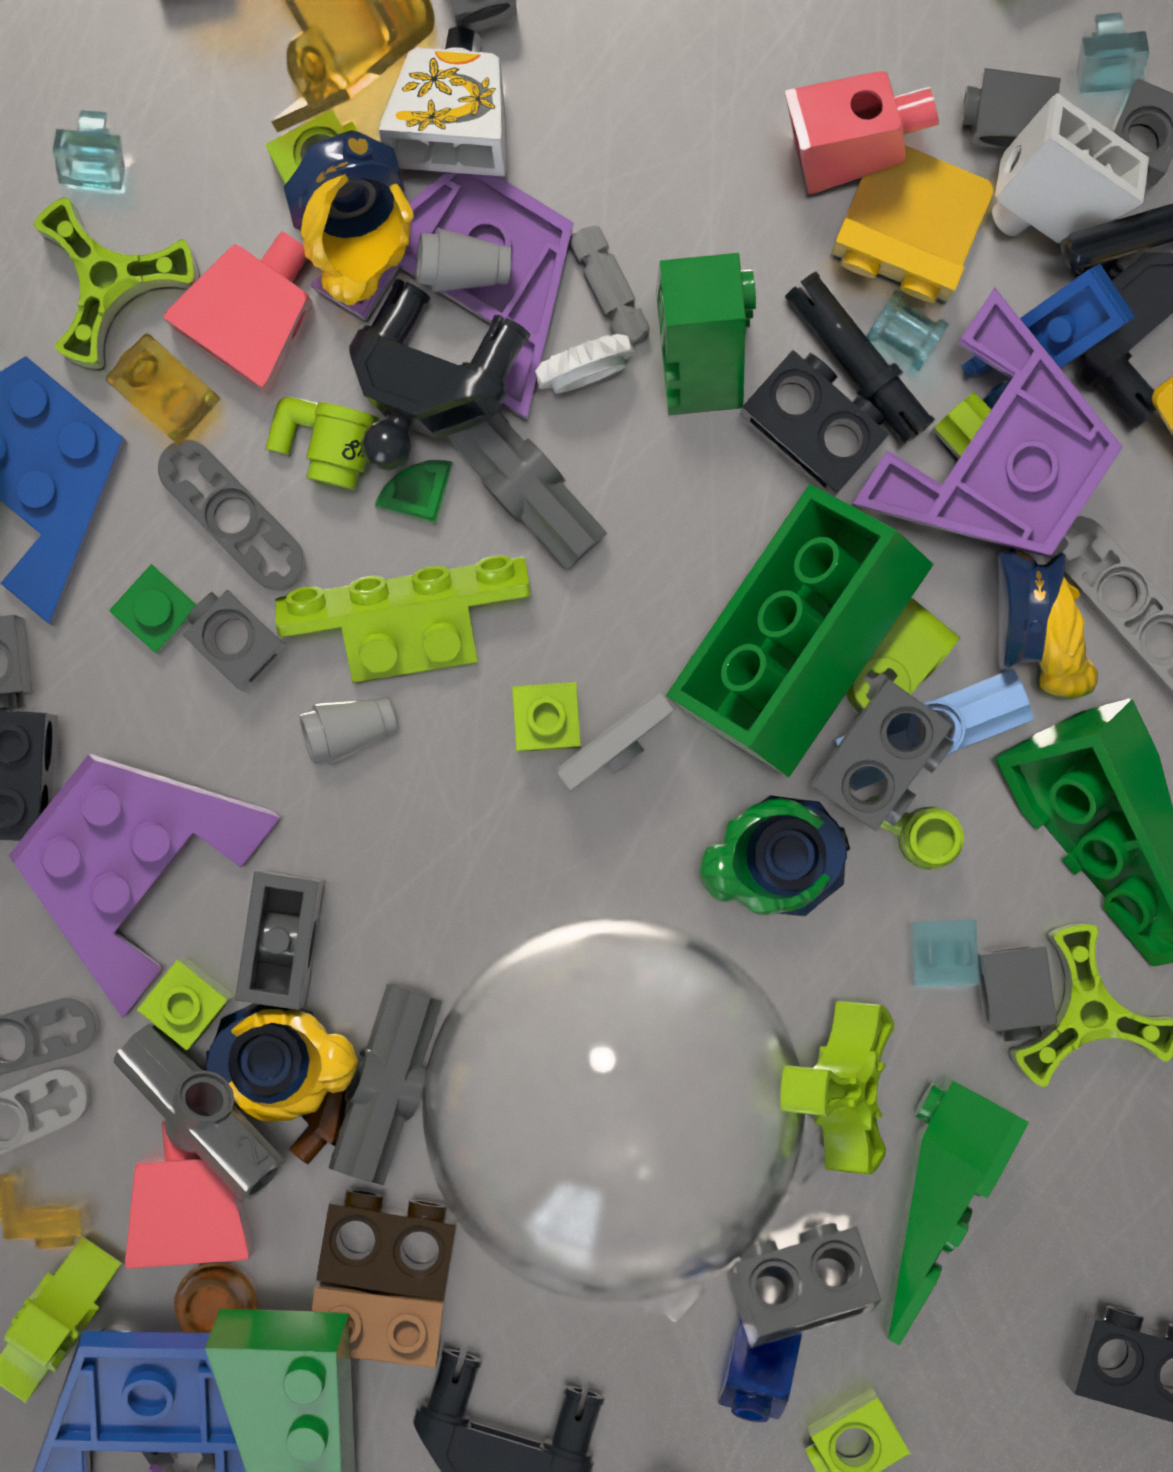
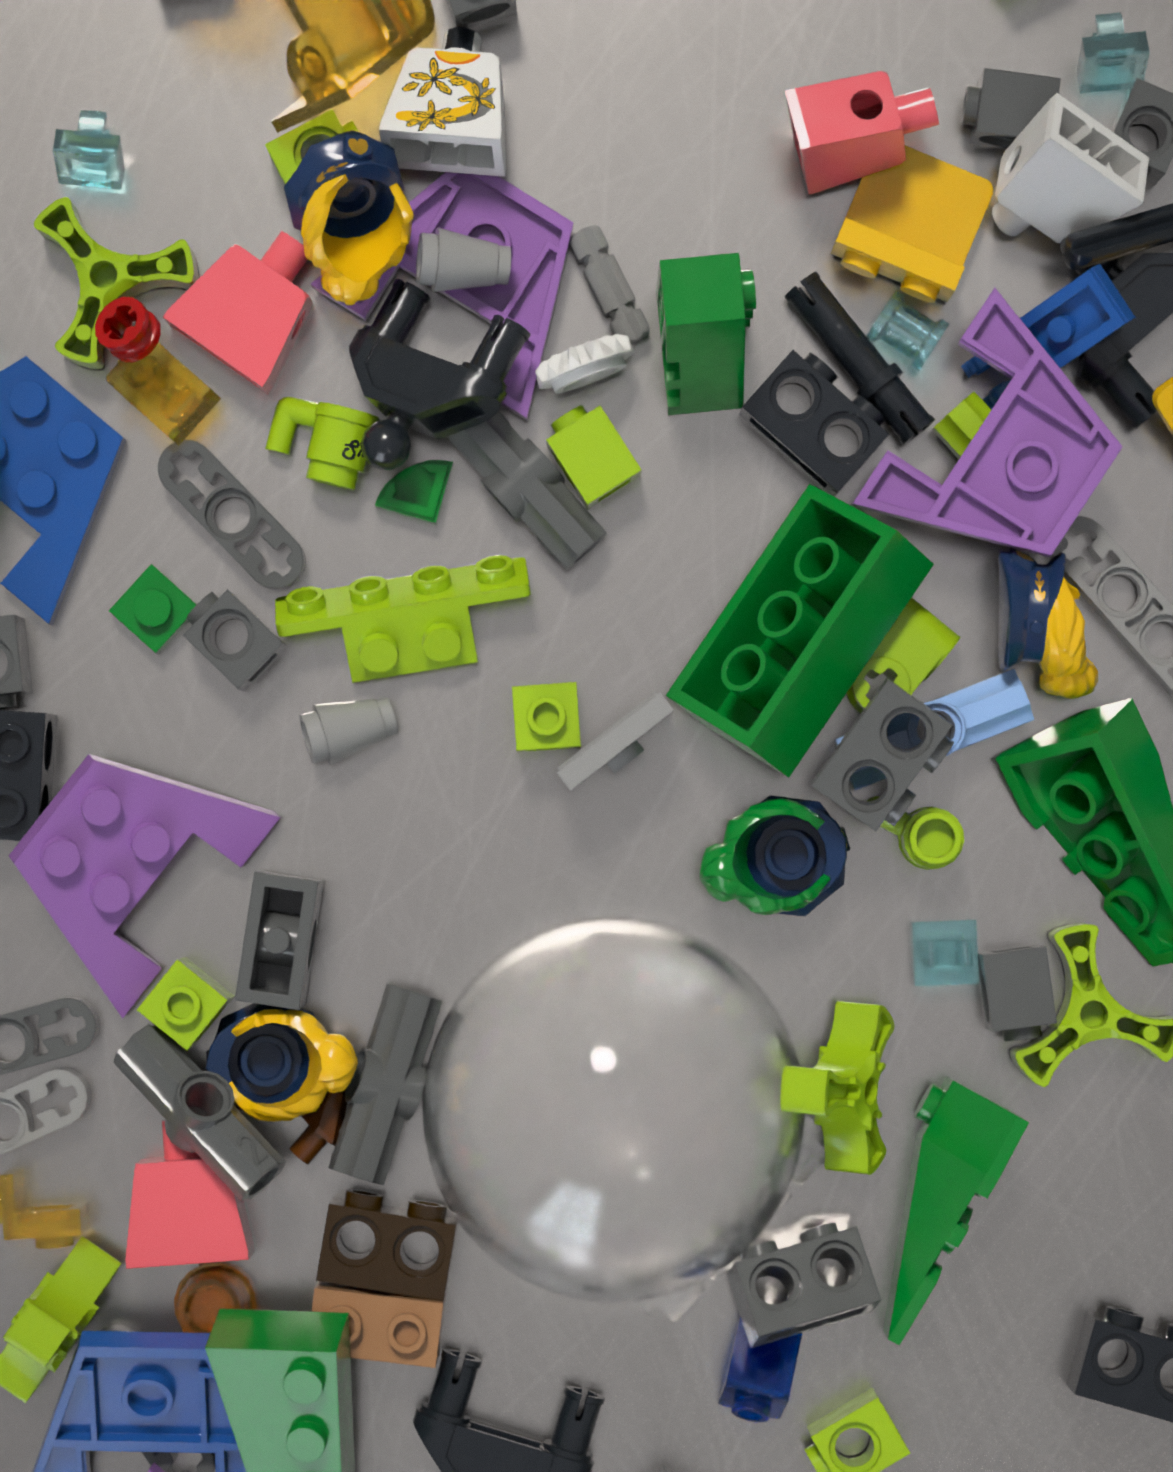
(118, 319): none -> red bush
(592, 454): none -> lime brick

